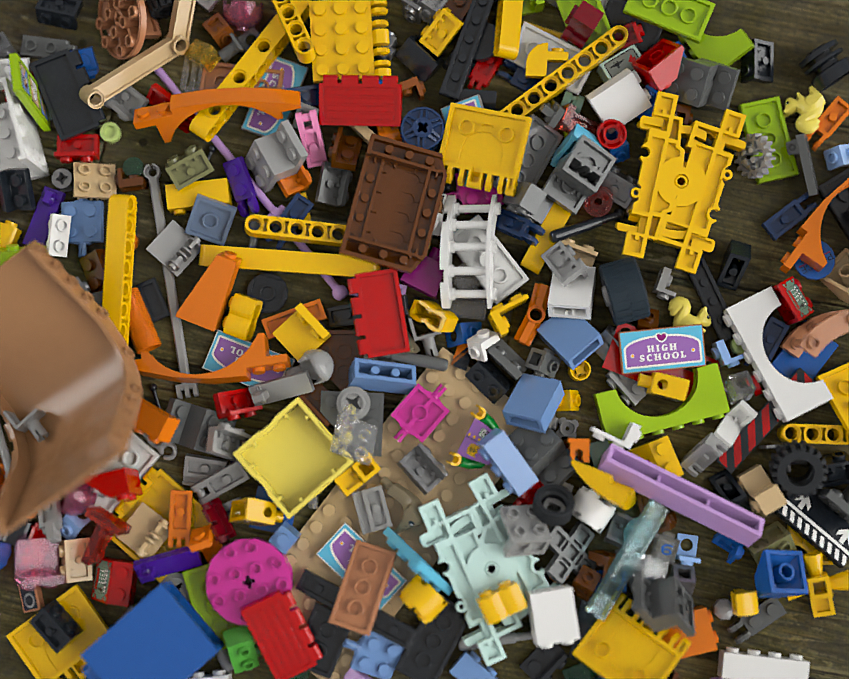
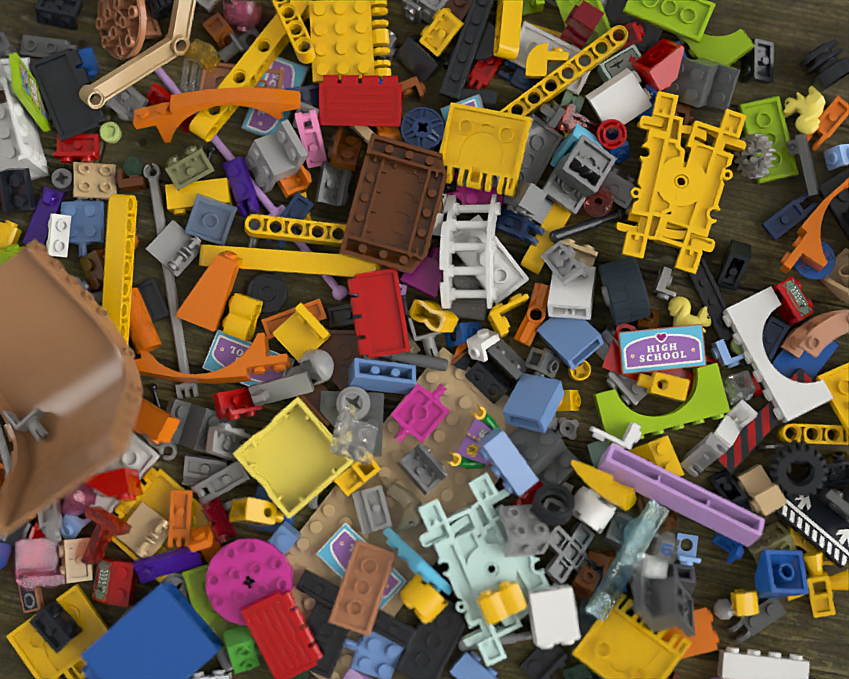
(578, 448): orange hinge -> none

